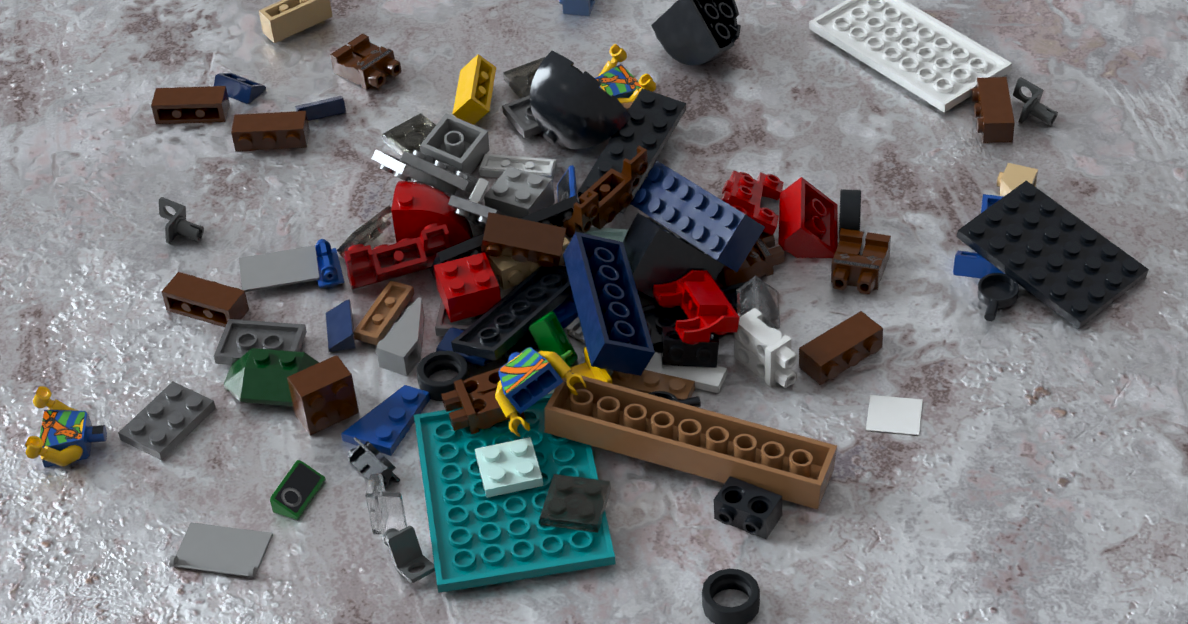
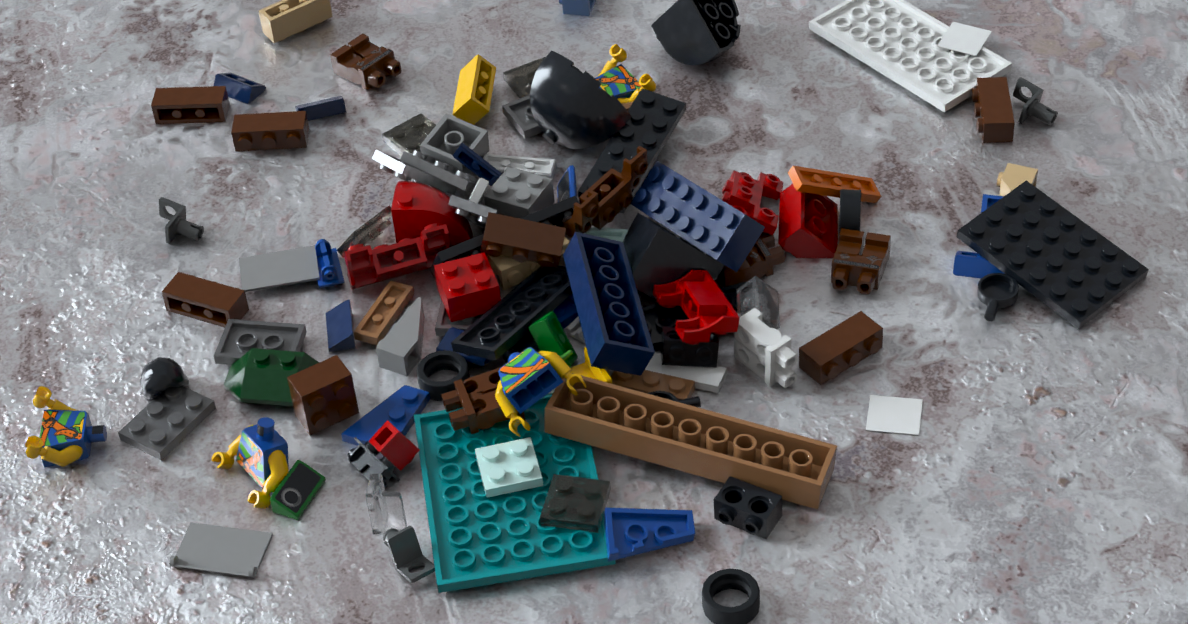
(160, 375): none -> black hair
(262, 455): none -> torso
(394, 445): none -> red brick
(476, 164): none -> dark blue slope
(645, 530): none -> blue wing
(830, 183): none -> orange plate
(964, 38): none -> white sticker

